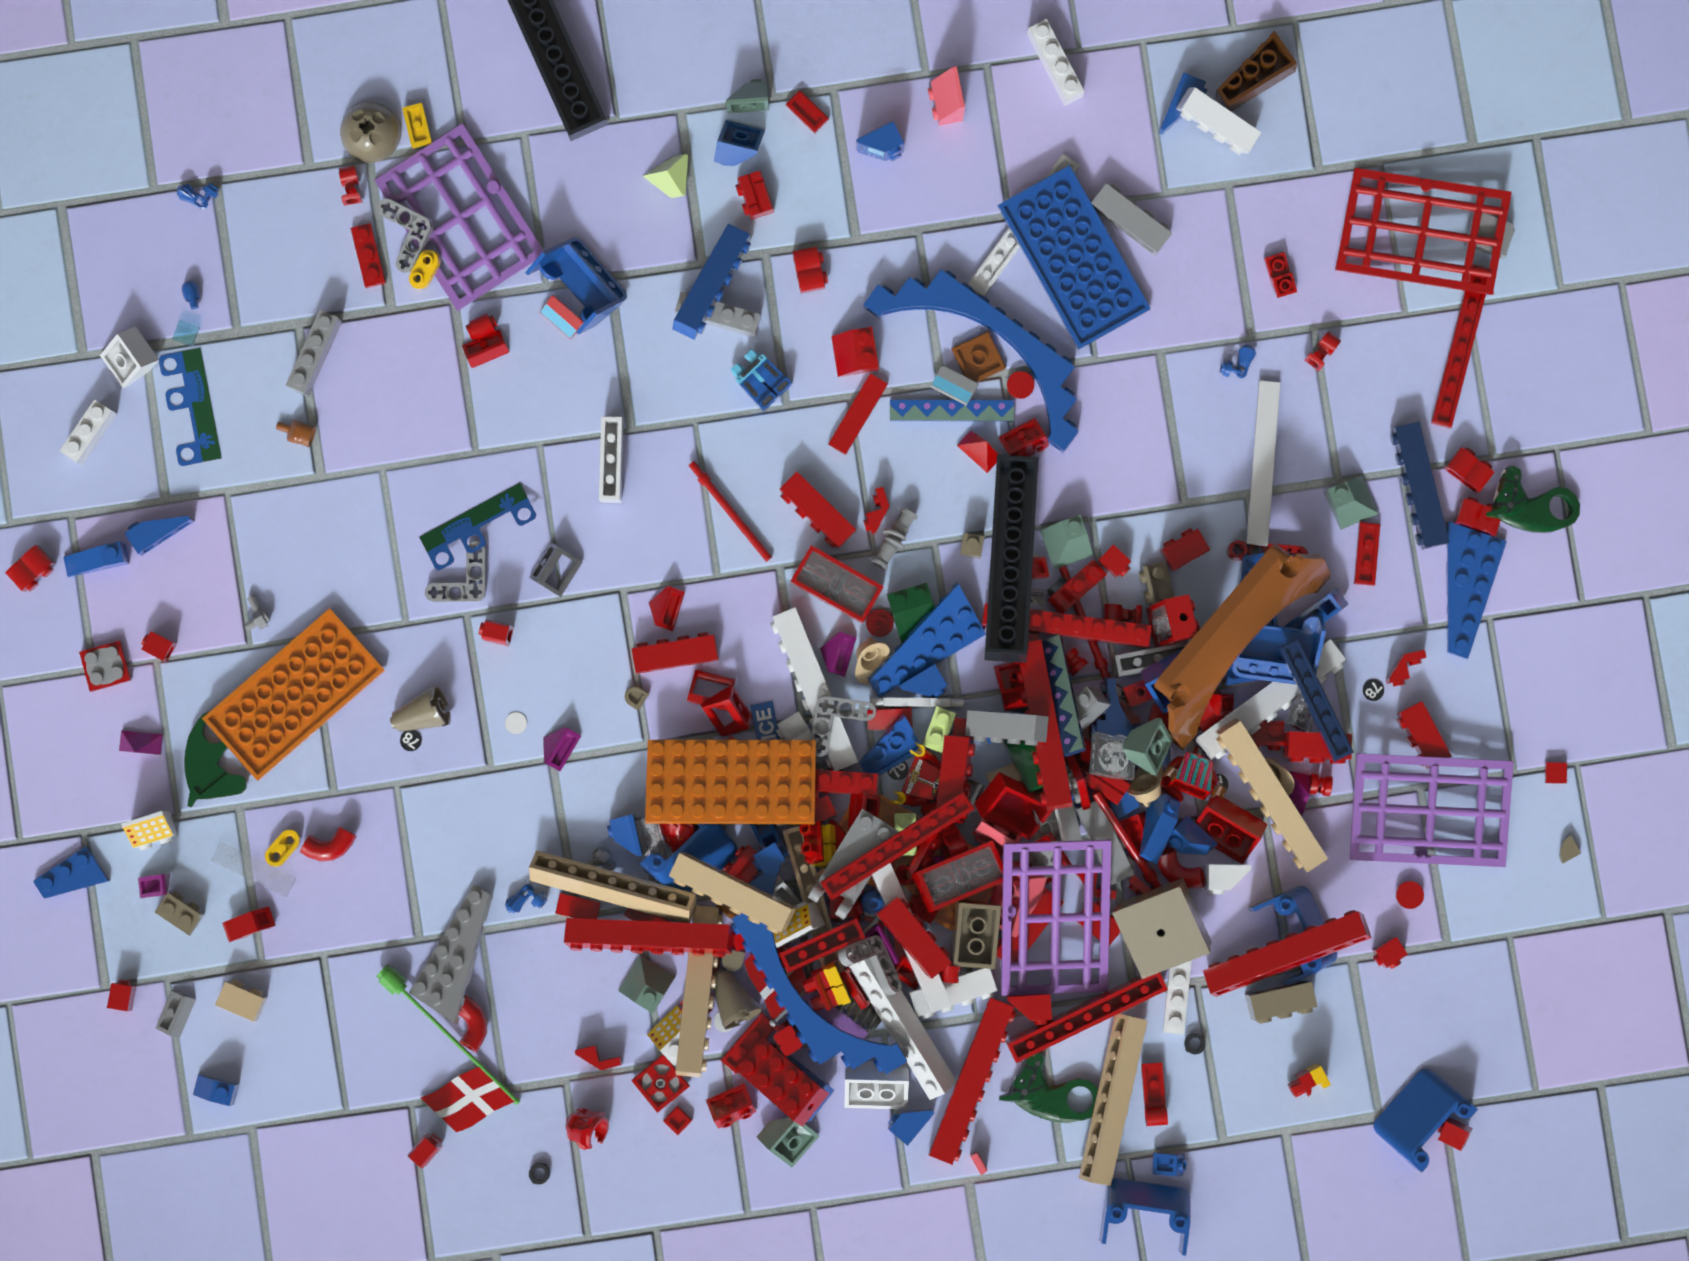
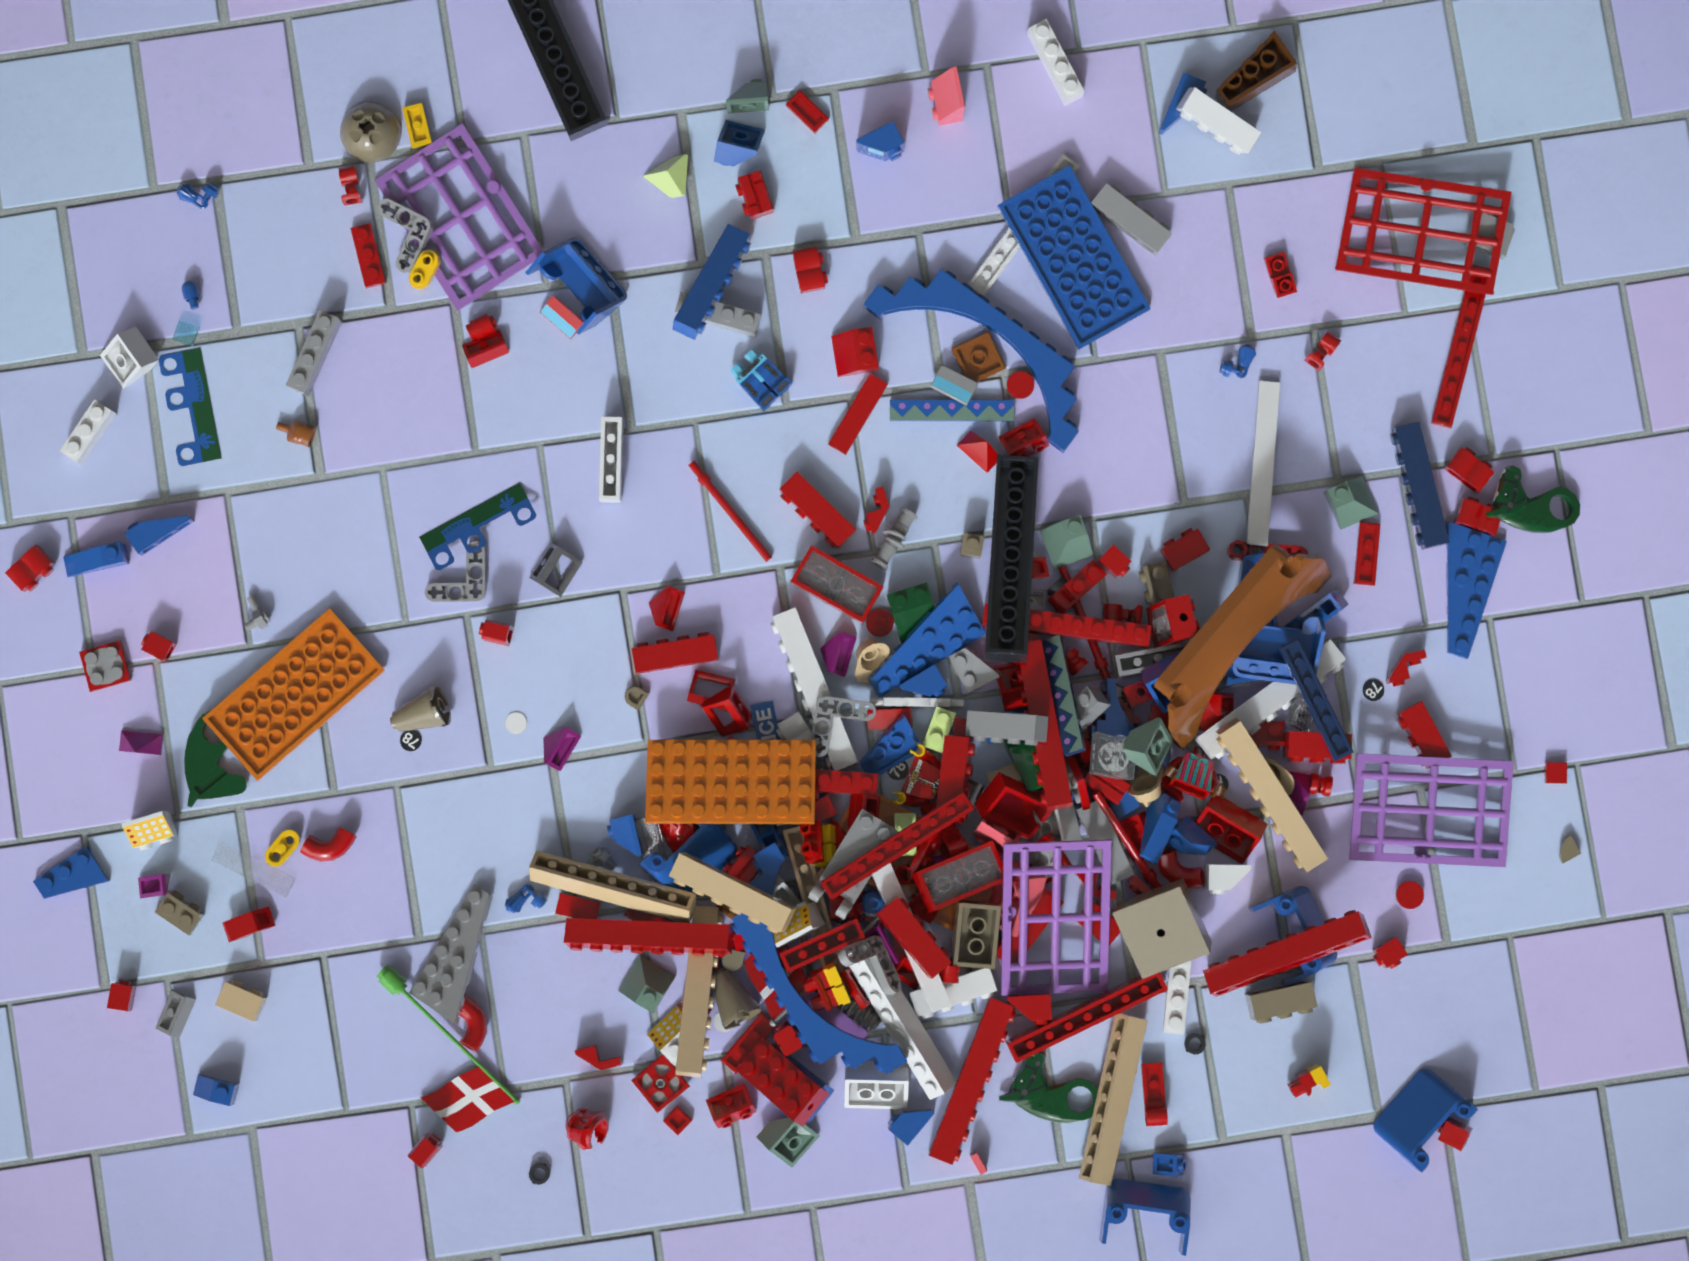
(972, 669): none -> light grey wing

